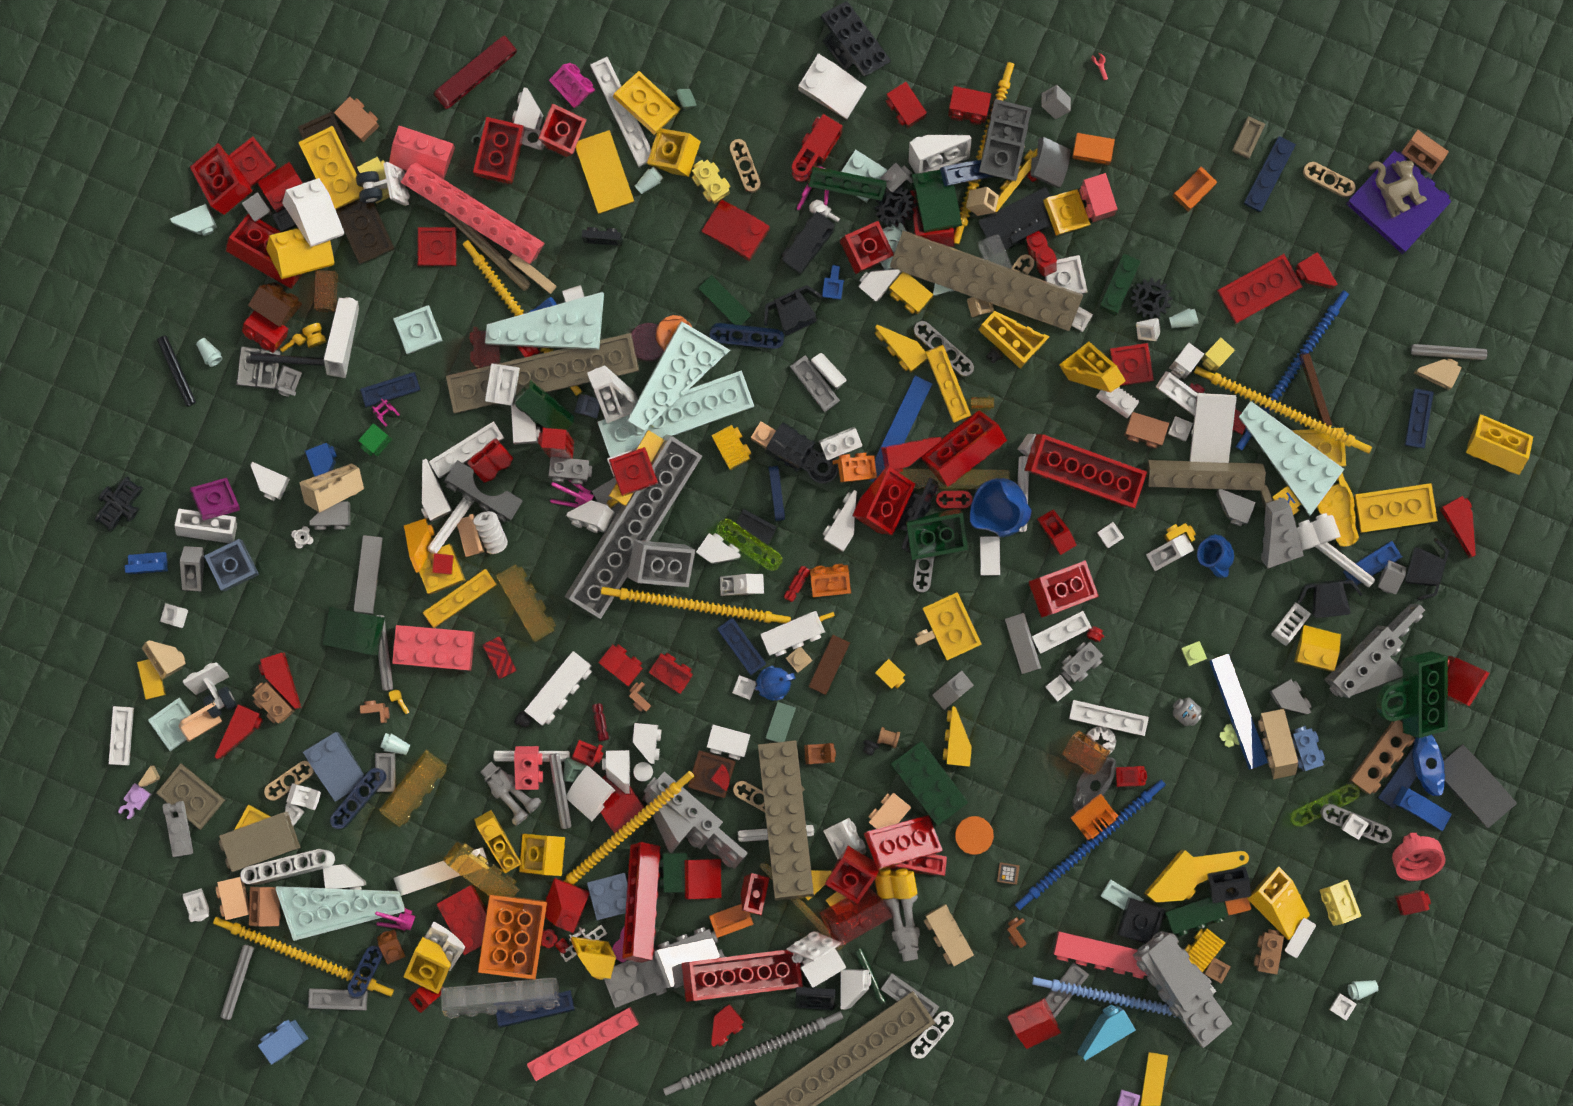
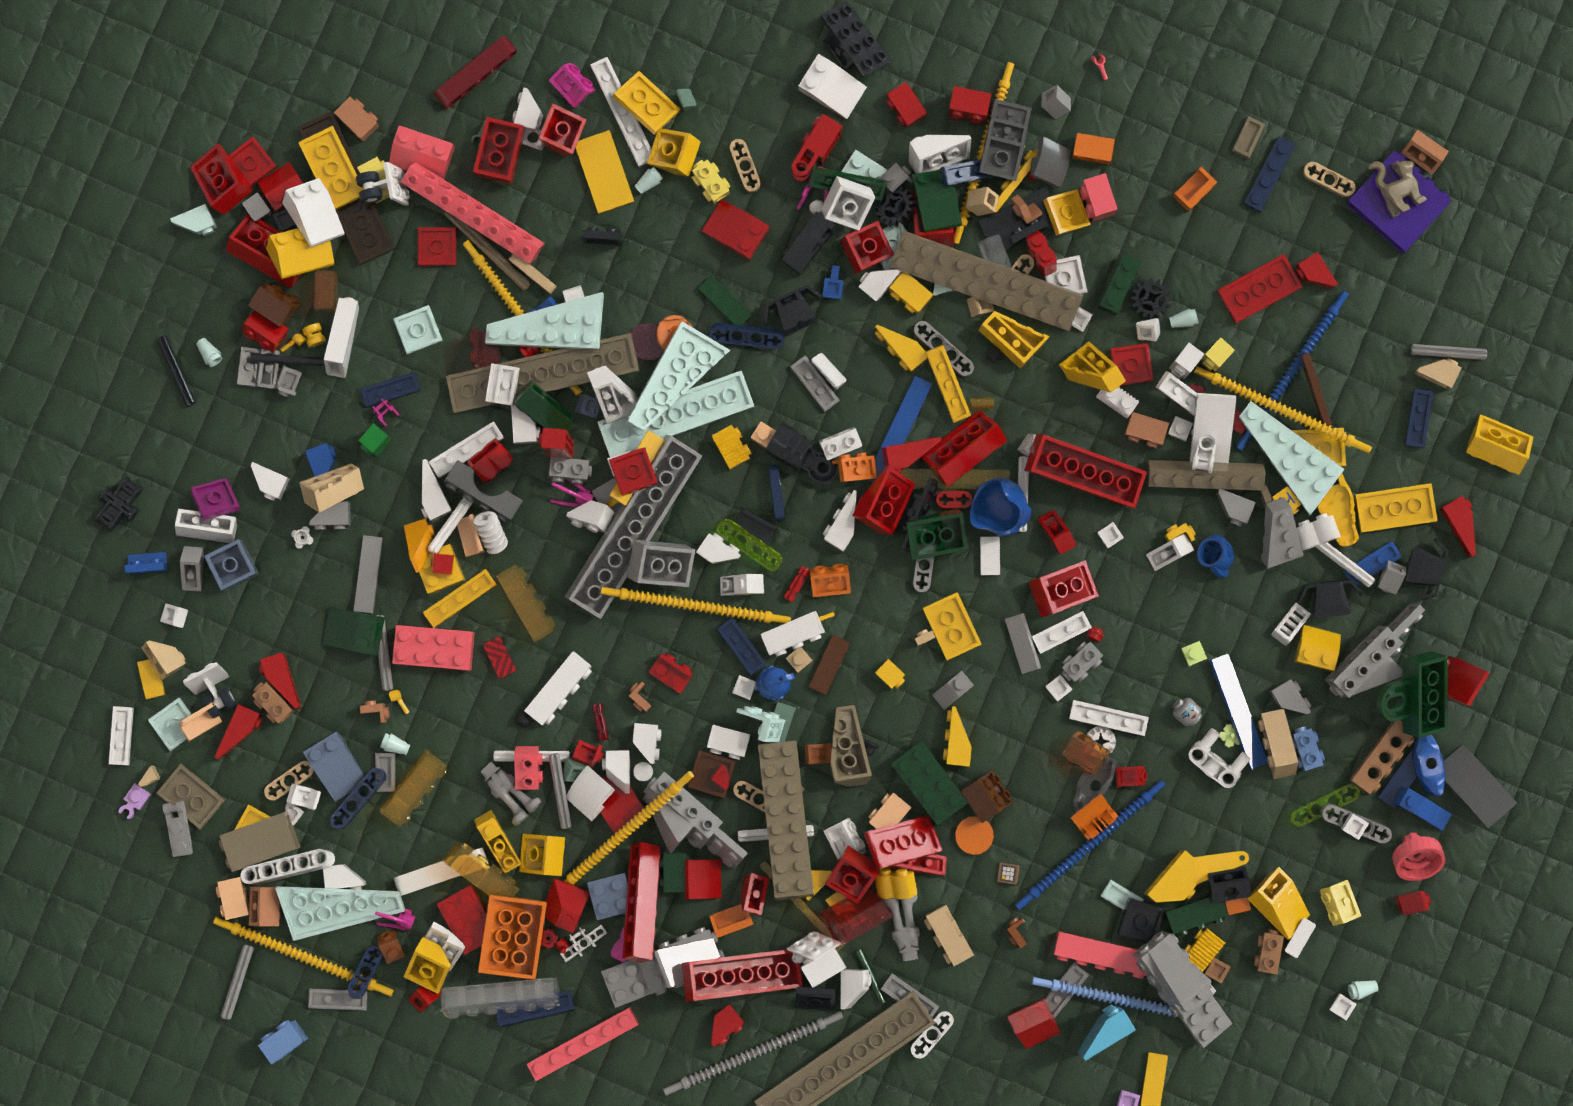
(196, 905): white bracket -> none
(595, 956): yellow slope -> none
(620, 664): red brick -> none
(771, 727): none -> light aqua bracket
(848, 203): none -> white brick
(848, 752): none -> dark tan wedge
(888, 737): medium nougat bush -> none
(987, 796): none -> reddish brown slope
(1027, 213): none -> nougat bracket
(1205, 457): none -> white piece
(1214, 765): none -> white piece

